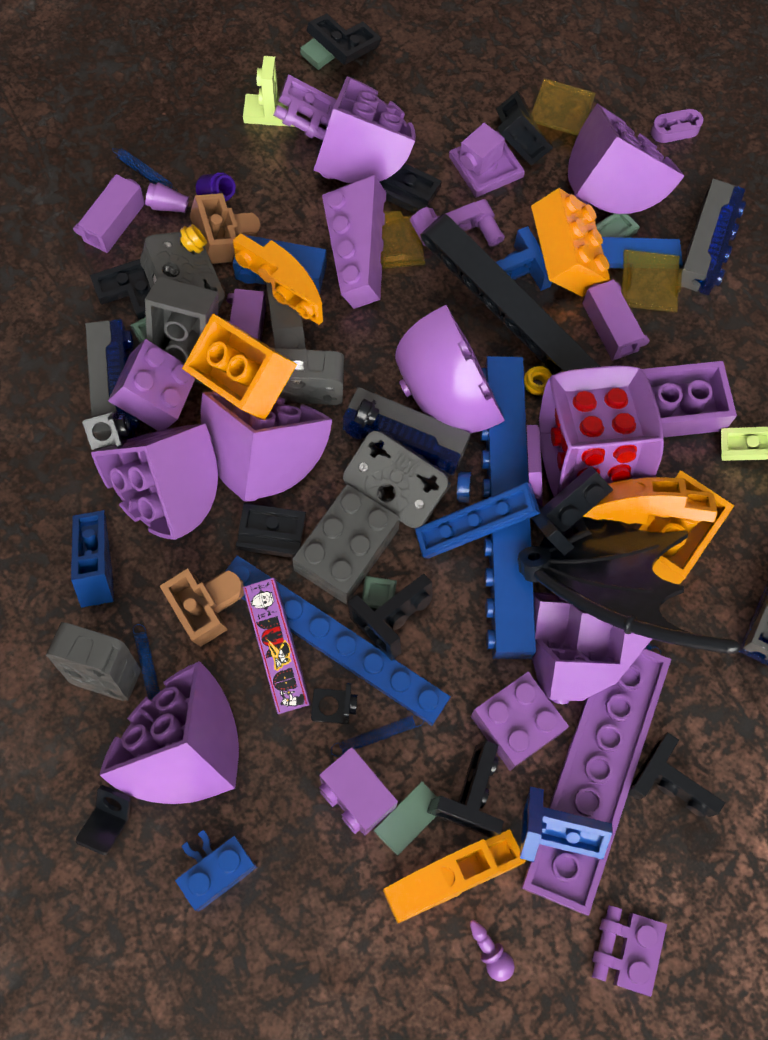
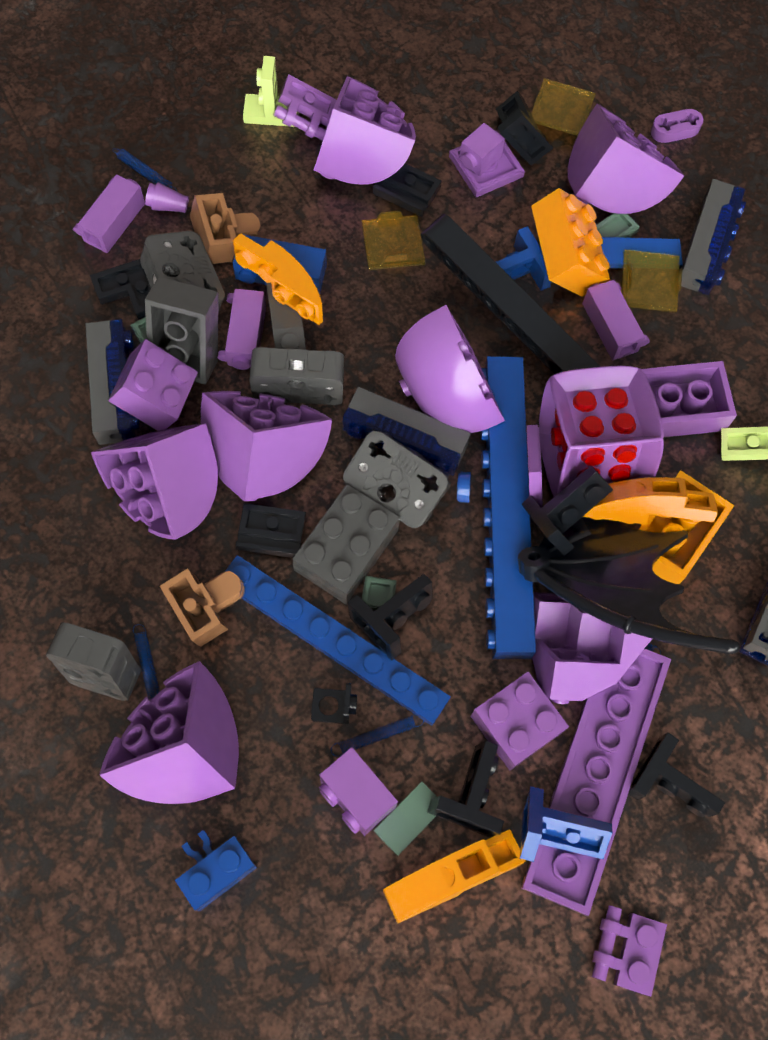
(91, 559): blue slope -> none
(105, 821): black bracket -> none
(118, 430): bracket -> none
(192, 239): yellow plate -> none
(216, 183): dark purple brick -> none
(239, 367): light orange brick -> none
(276, 646): tile -> none
(316, 54): sand green tile -> none
(342, 43): black plate -> none
(355, 233): medium lavender wedge -> none
(366, 413): black plate -> none
(467, 217): medium lavender beam -> none
(477, 520): blue tile -> none
(498, 963): medium lavender bar -> none
(539, 373): yellow plate -> none

